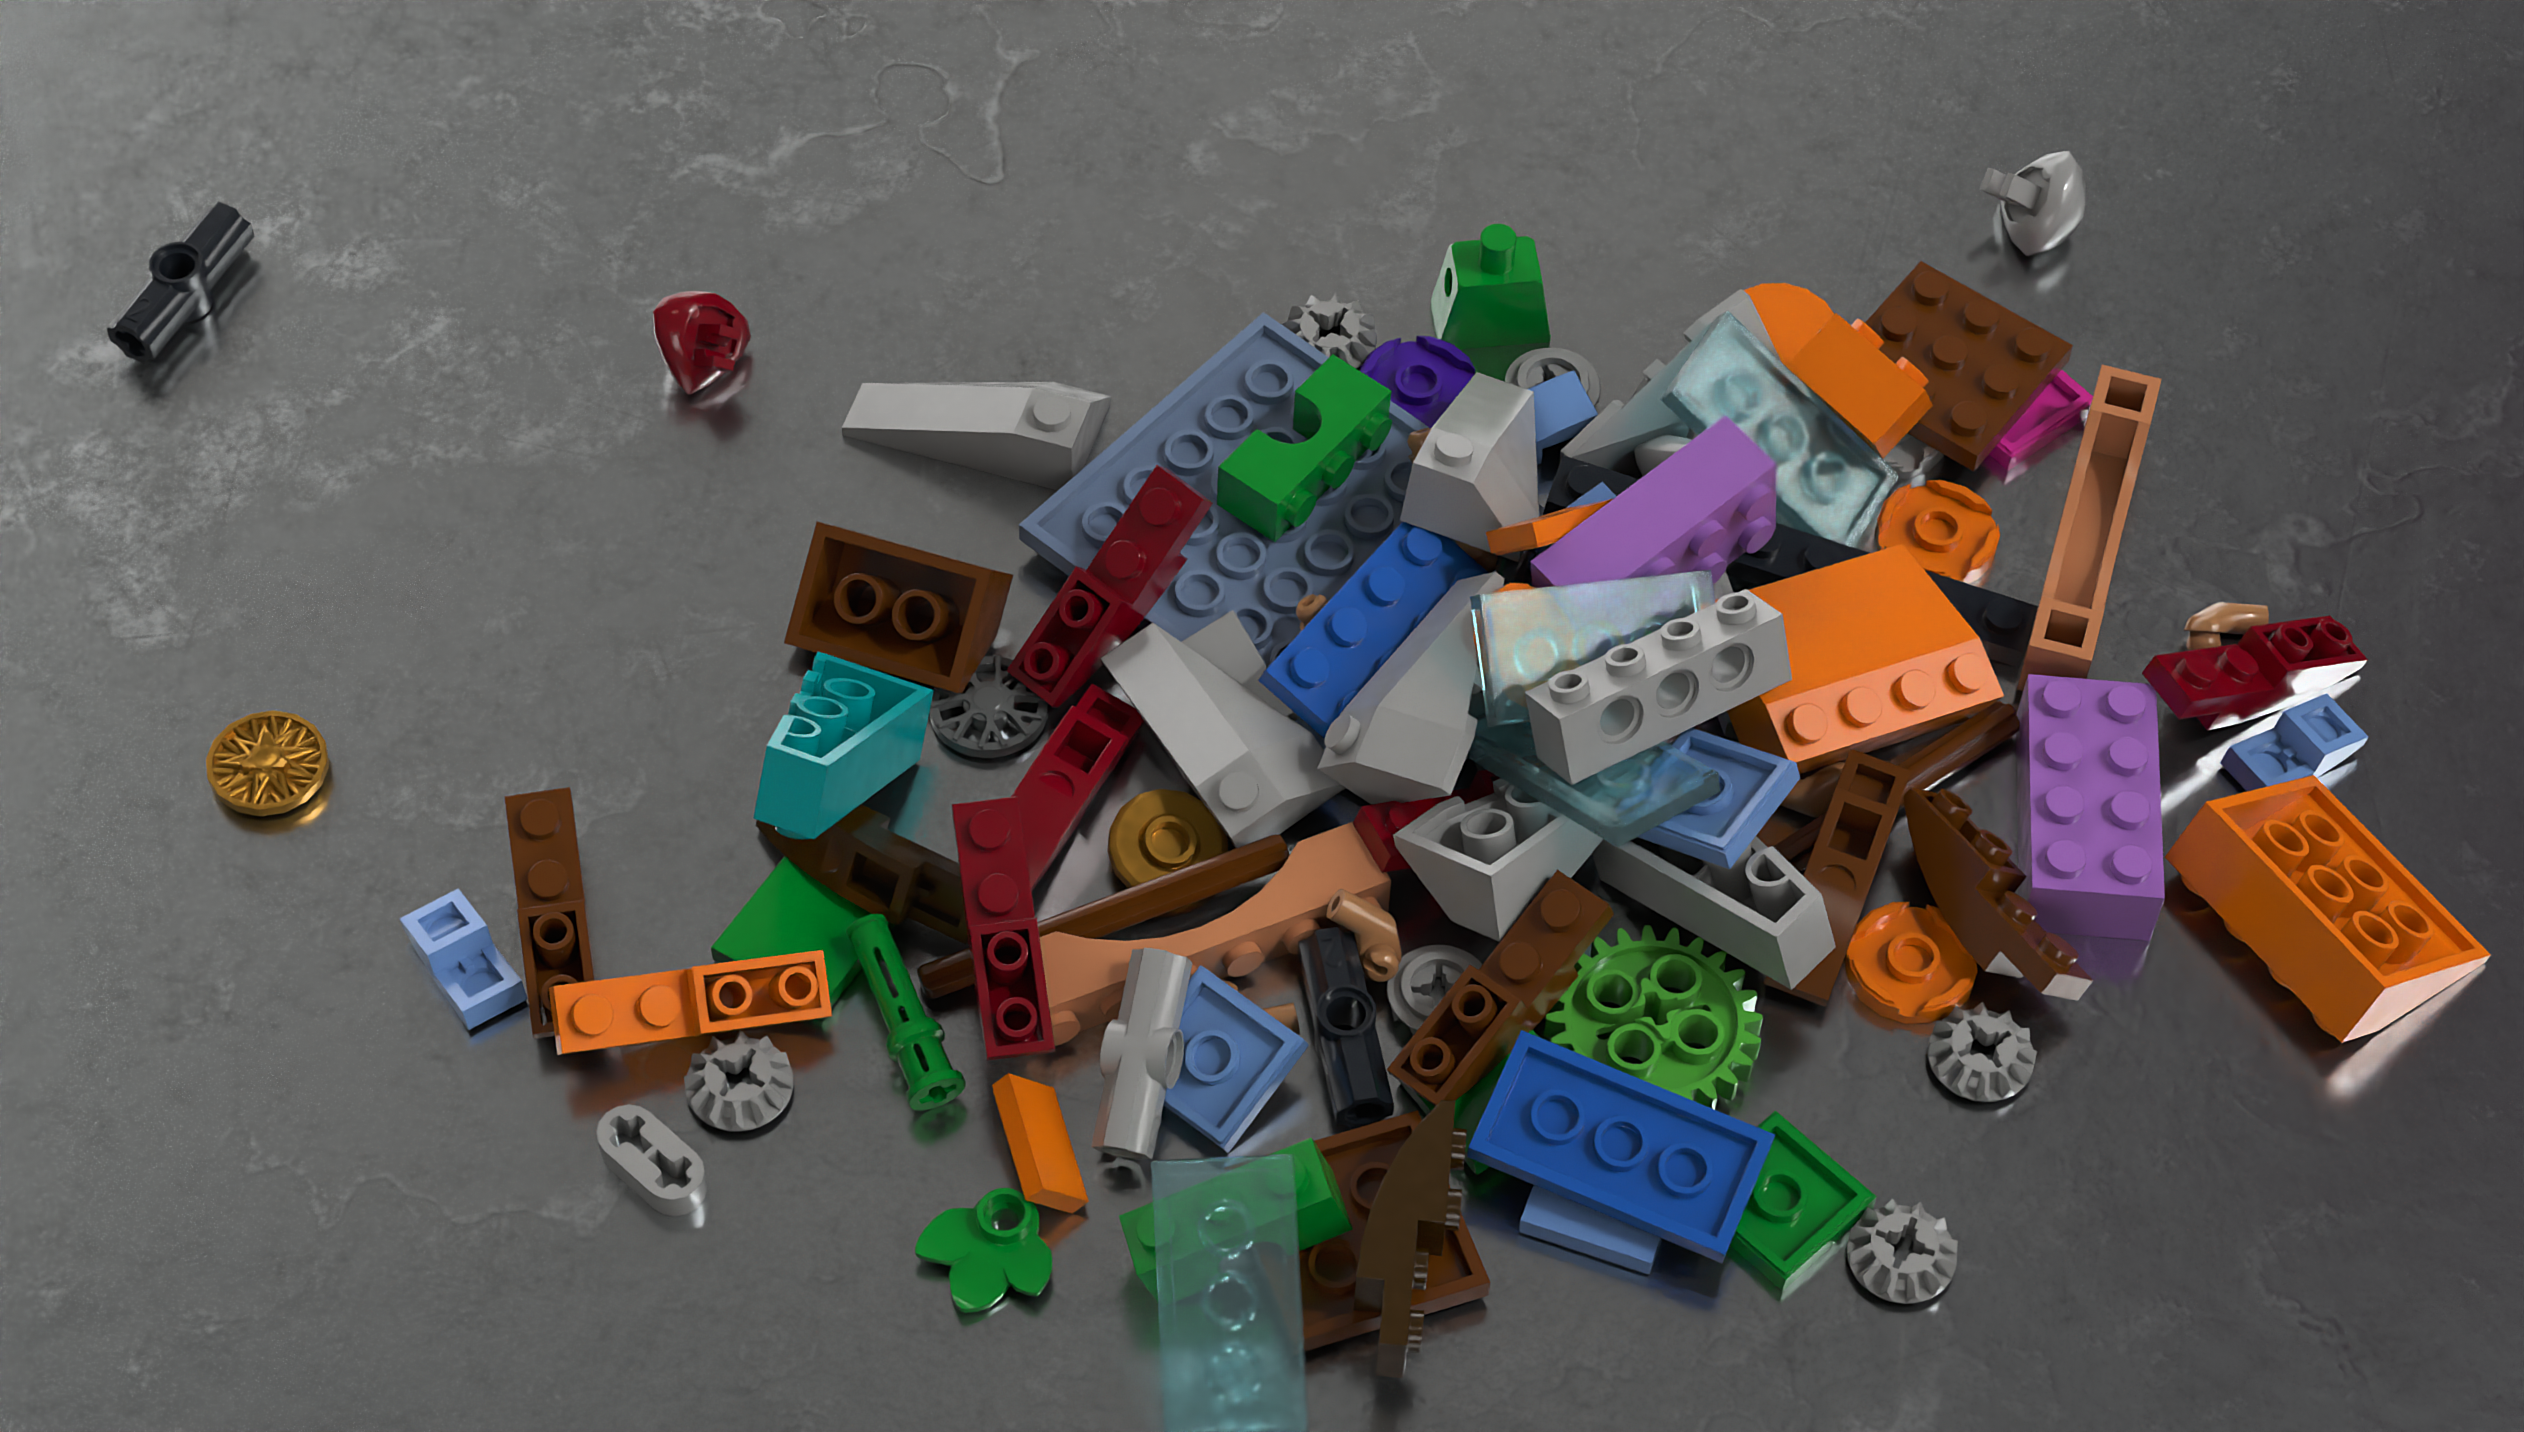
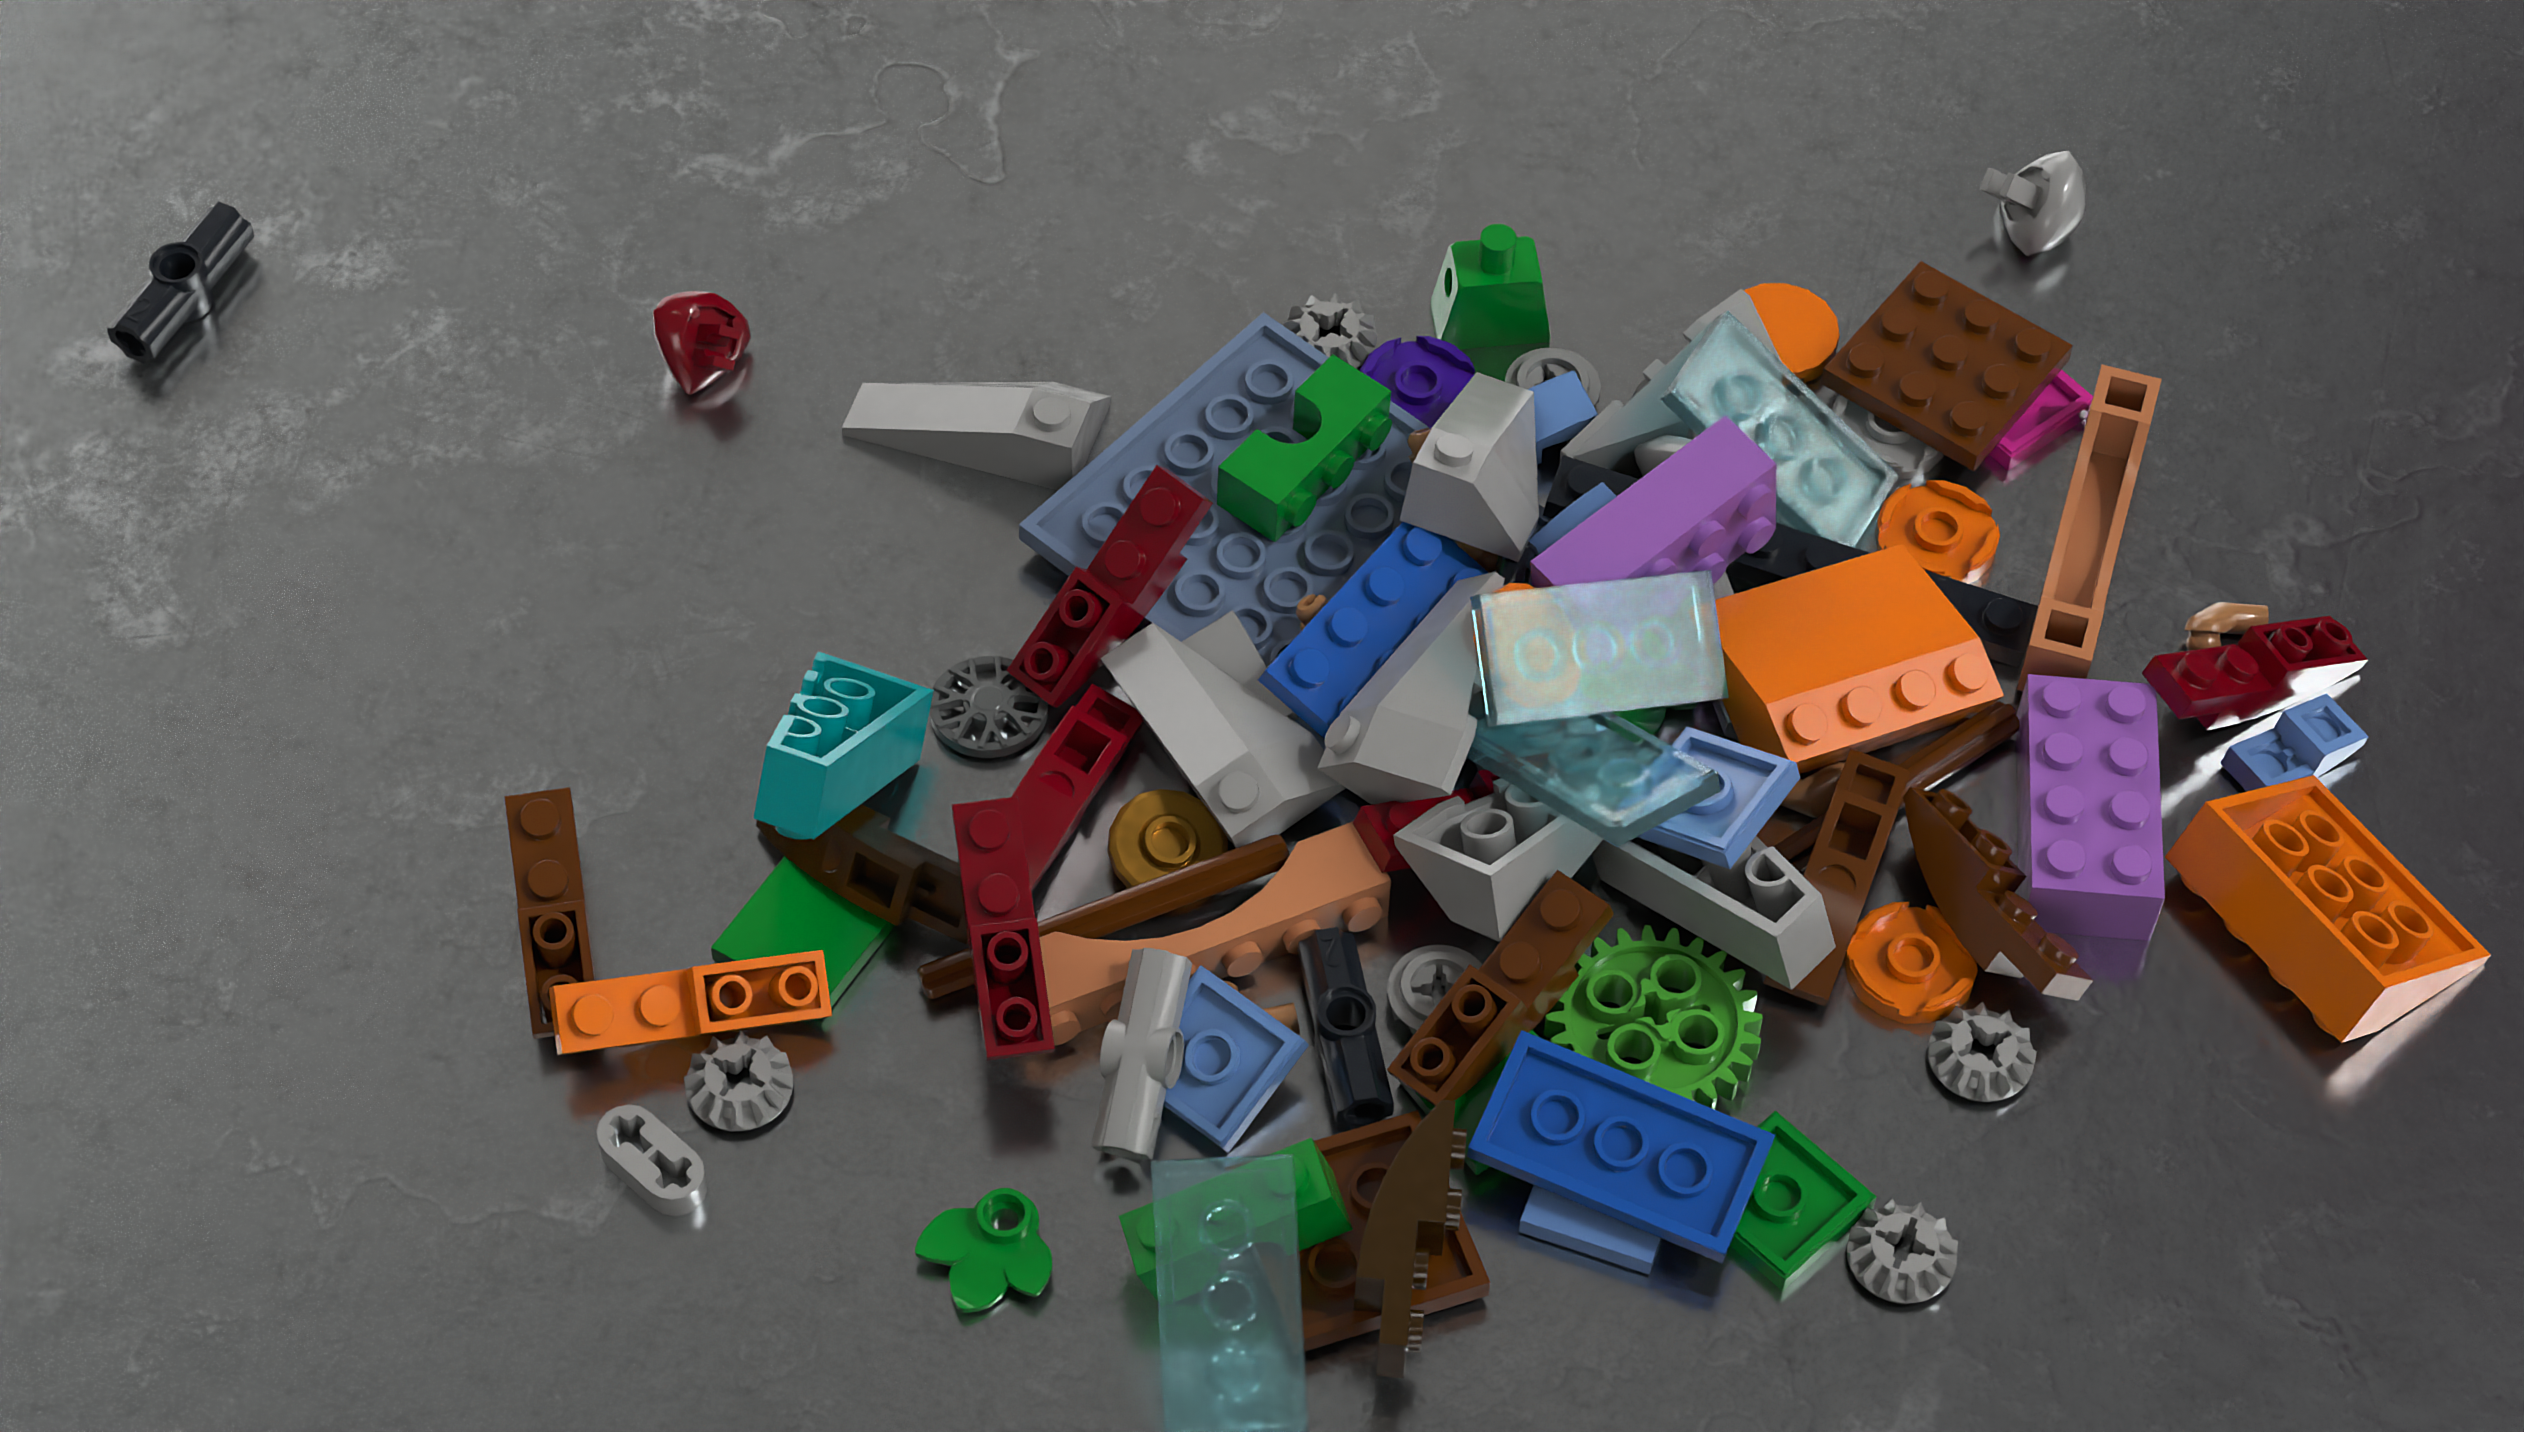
(267, 763): pearl gold wheel -> none
(463, 959): medium blue slope -> none
(896, 607): reddish brown slope -> none
(911, 1040): green pin -> none
(1039, 1143): orange tile -> none
(1373, 932): medium nougat arm -> none
(1540, 530): orange tile -> none
(1658, 685): light grey brick -> none
(1861, 383): orange brick -> none

